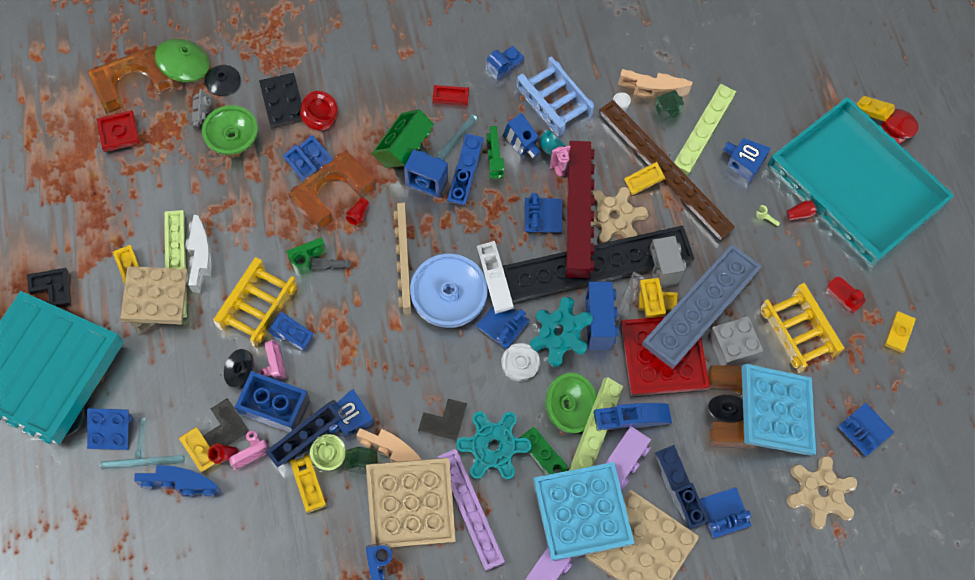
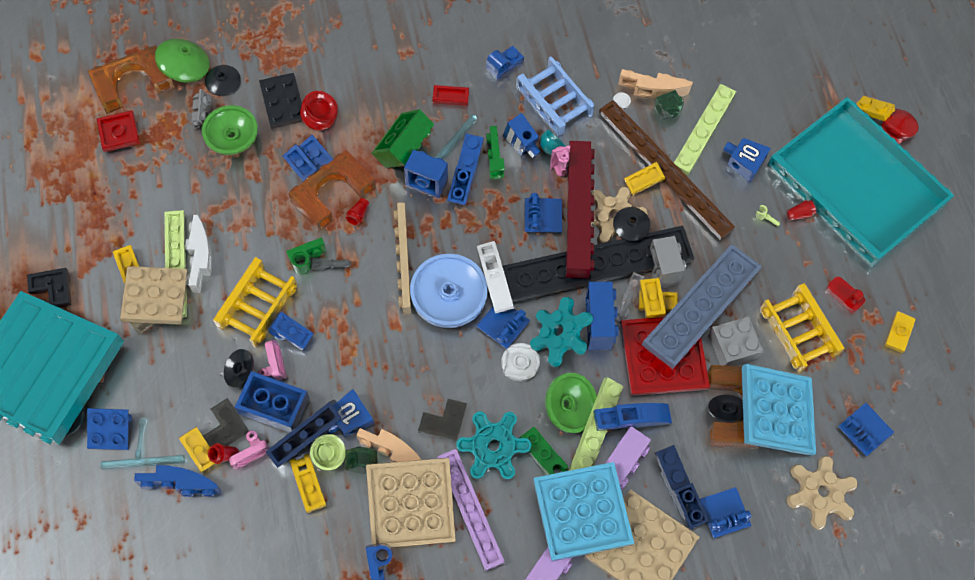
(628, 230): none -> black dish

